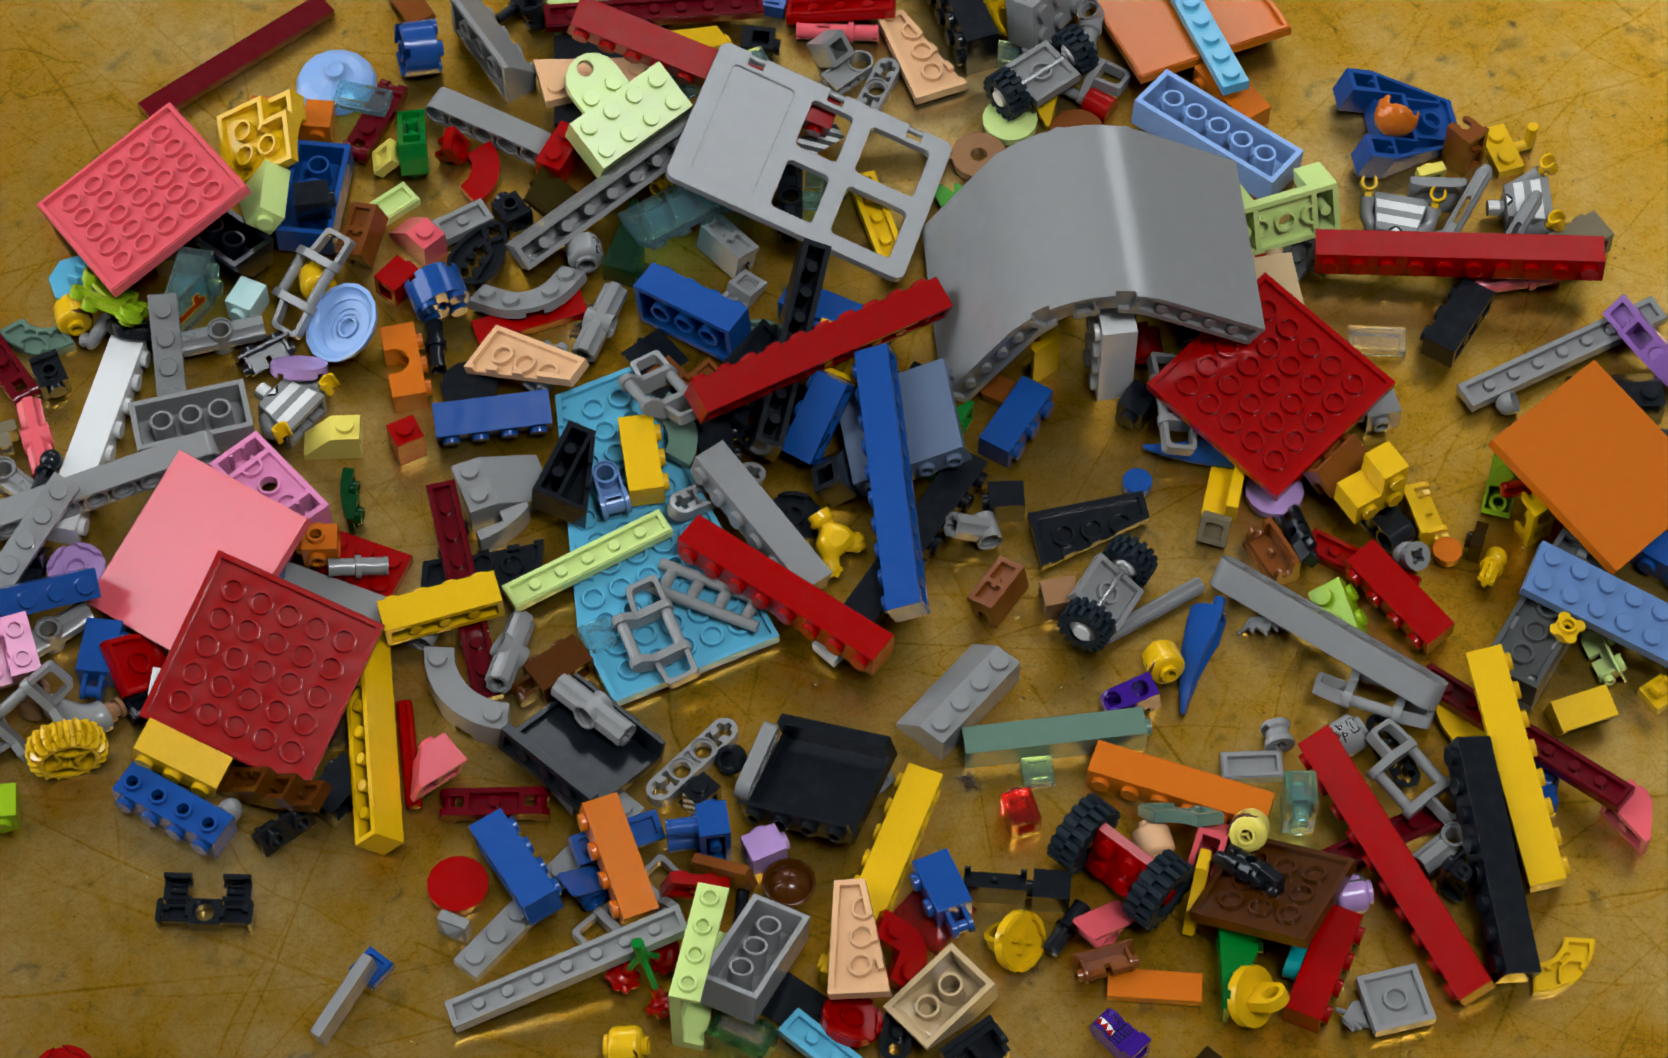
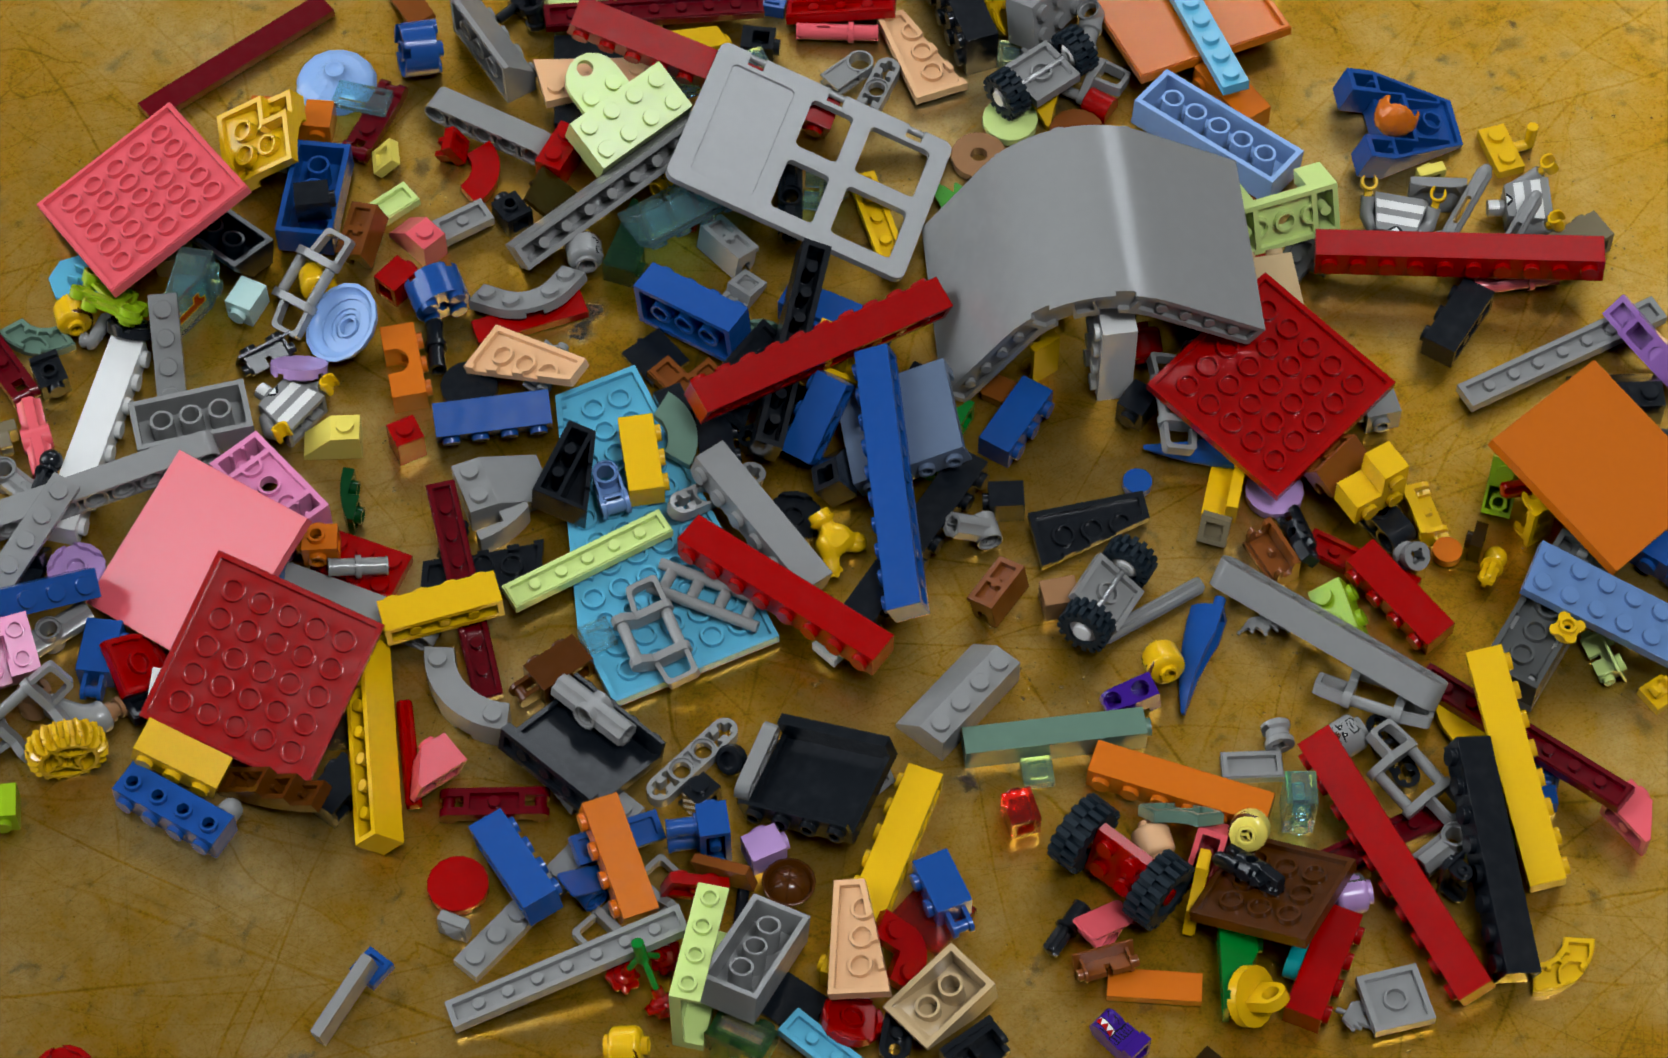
(180, 912): black piece -> none
(232, 334): light grey piece -> none
(267, 203): yellowish green slope -> none
(278, 833): black hinge -> none
(412, 143): green slope -> none
(477, 243): black piece -> none
(509, 652): light grey piece -> none
(600, 321): light grey piece -> none
(641, 385): light grey bar -> none
(817, 144): sticker -> none
(830, 48): light grey brick -> none
(996, 887): black hinge -> none
(1017, 940): yellow tile -> none
(1049, 890): black brick -> none
(1378, 340): clear tile -> none
(1464, 148): dark orange hinge -> none
(1508, 403): light grey hinge -> none
(1580, 710): yellow hinge -> none

